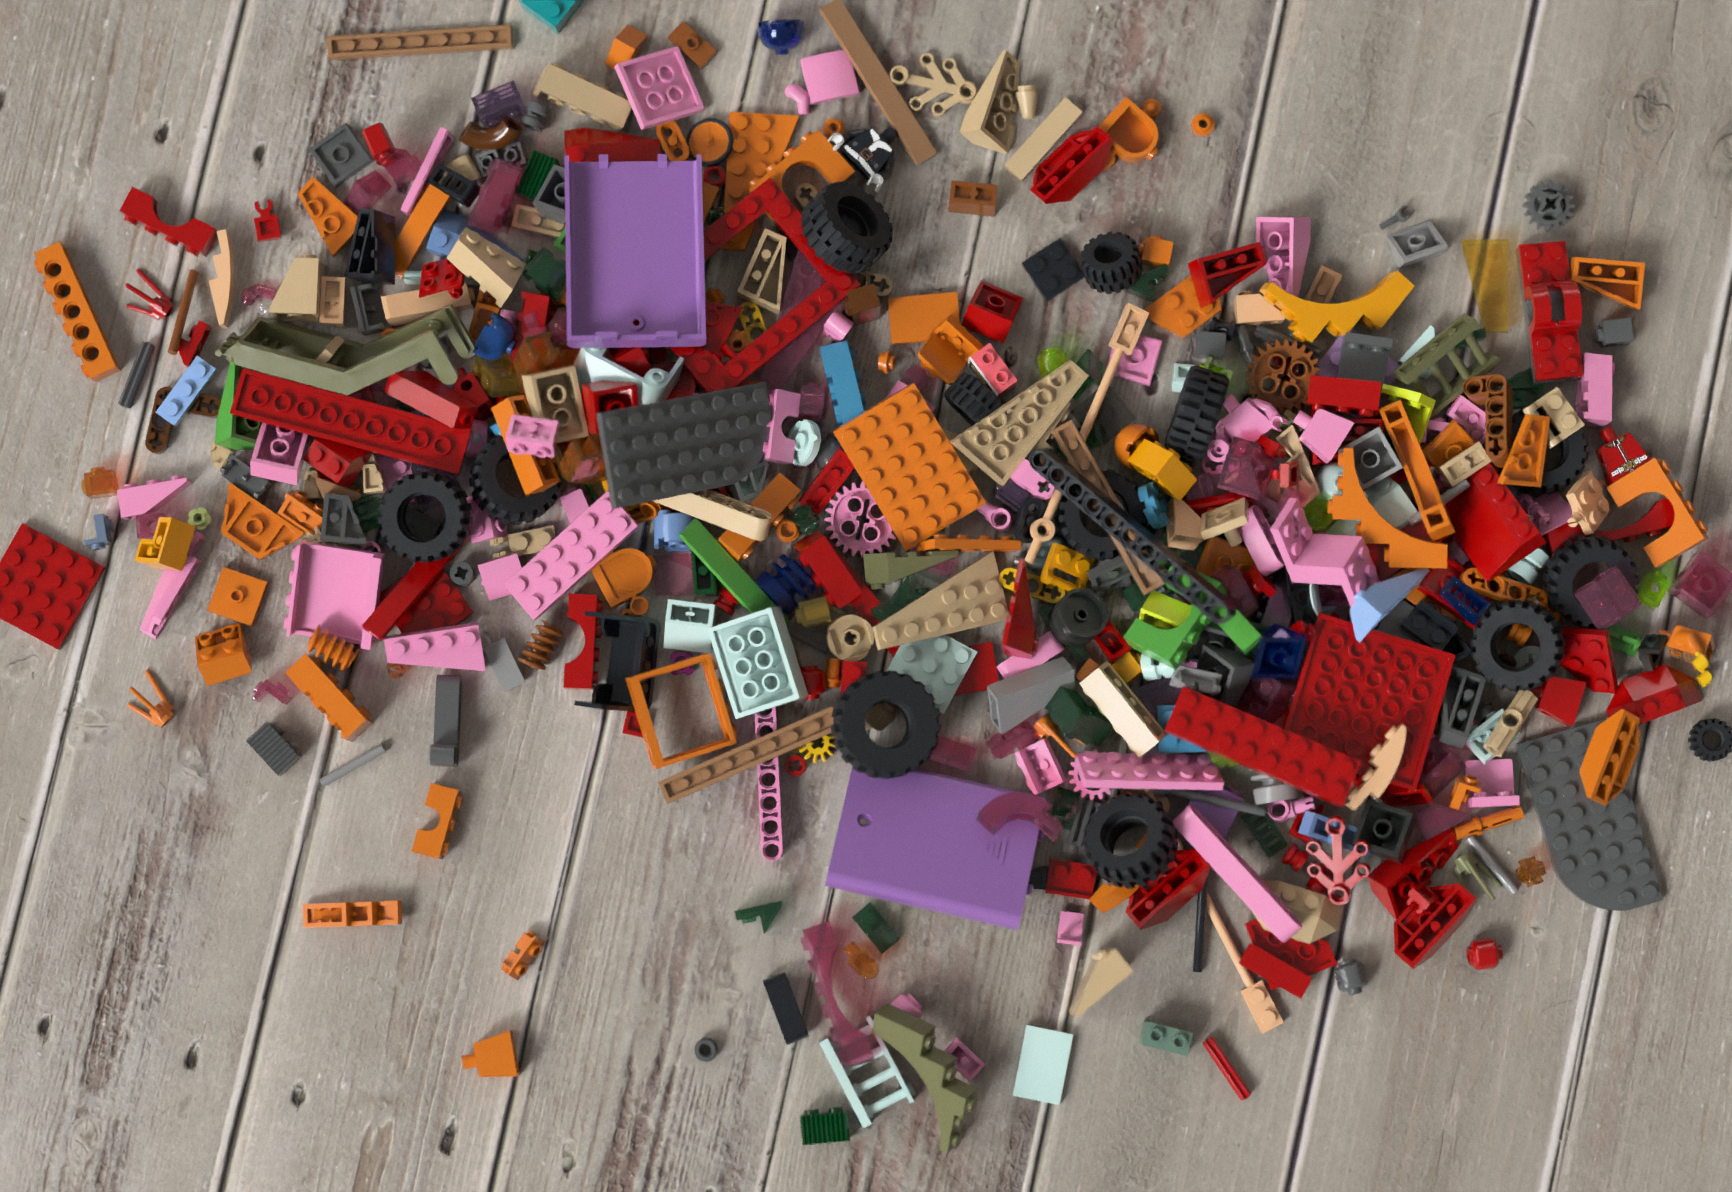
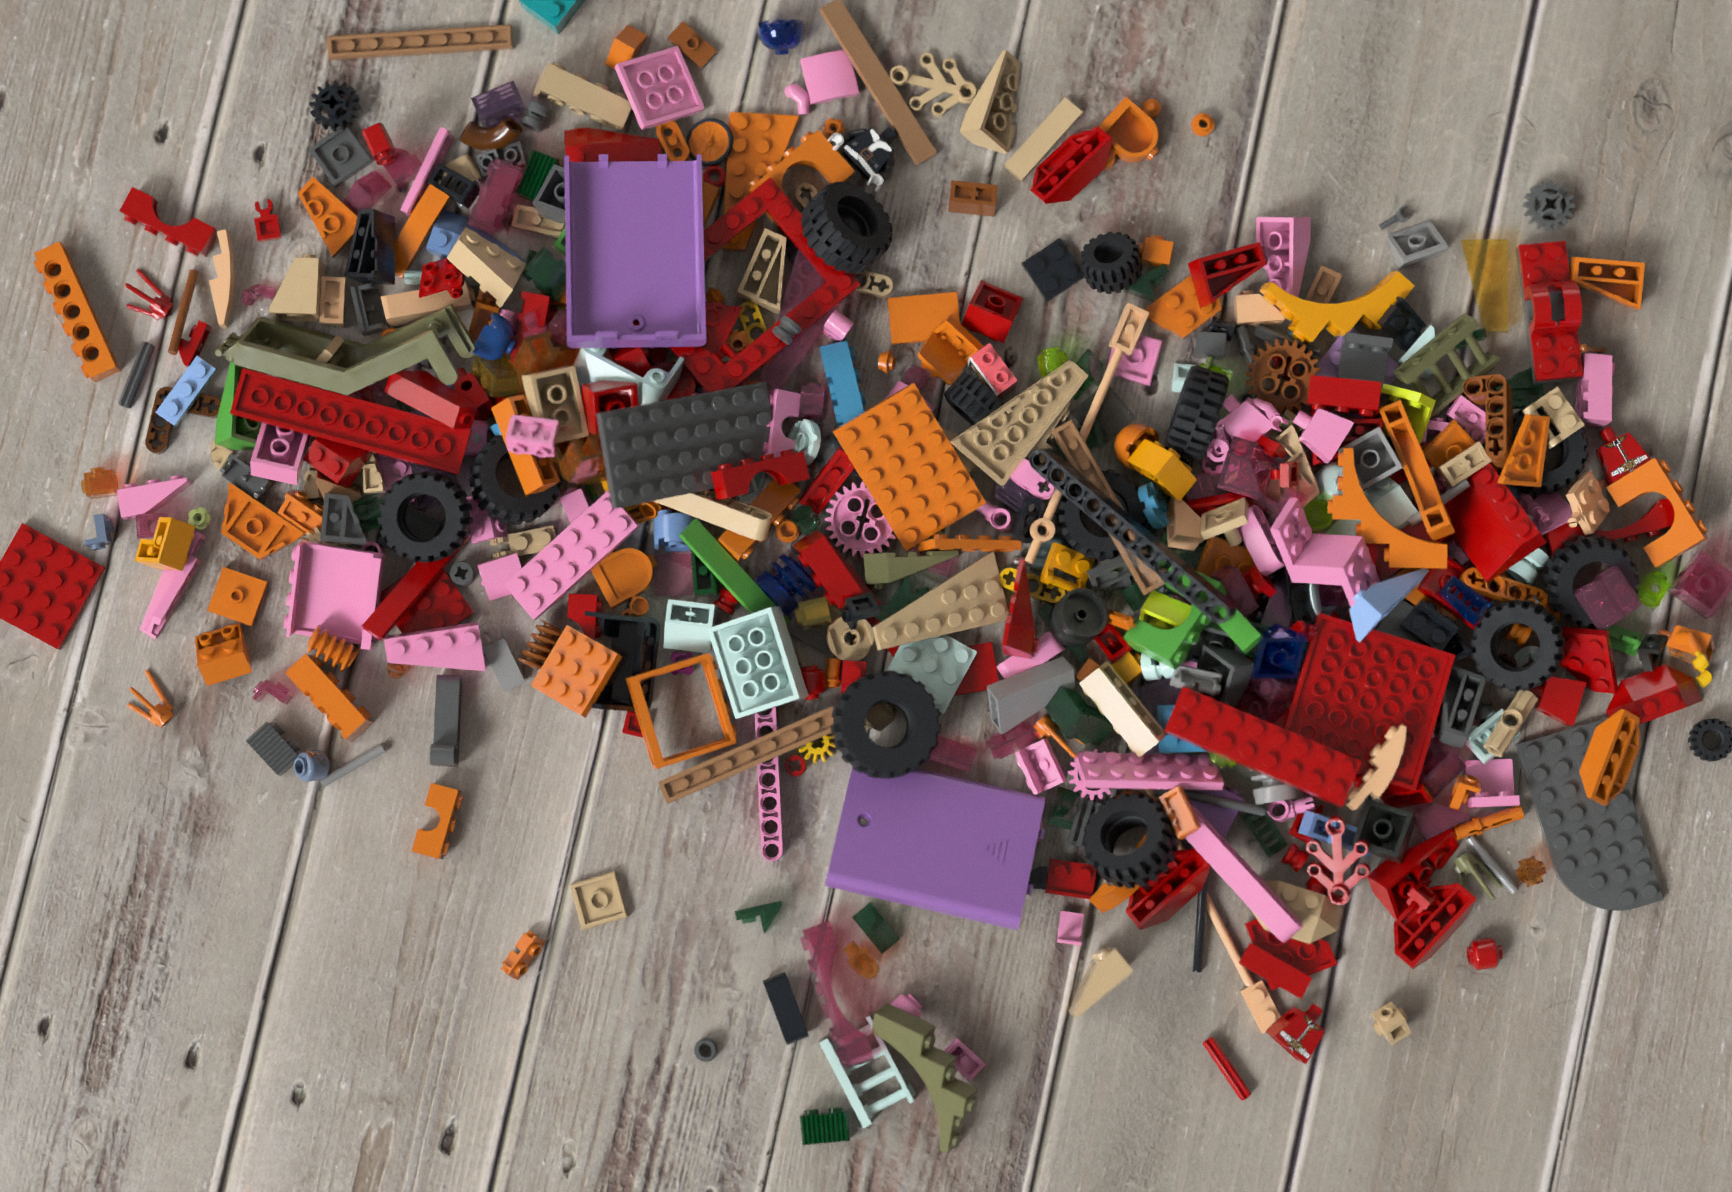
(312, 765): none -> sand blue head
(342, 112): none -> black gear
(352, 914): orange slope -> none
(494, 1057): orange torso -> none
(576, 671): none -> orange plate
(598, 900): none -> tan tile
(715, 214): plate -> none
(735, 481): none -> red arch
(786, 330): none -> dark grey wheel
(859, 608): none -> black bracket
(862, 305): reddish brown brick -> none
(1020, 807): clear pink arch -> none
(1027, 100): tan cone -> none
(1042, 1064): light aqua tile -> none
(1120, 620): none -> orange axle
(1165, 1038): sand green hinge -> none
(1180, 812): none -> orange plate
(1298, 1032): none -> red torso
(1351, 976): dark grey head -> none
(1391, 1023): none -> tan brick
(1402, 324): none -> black plate
(1585, 347): none -> dark orange hinge
(1615, 332): dark grey brick -> none

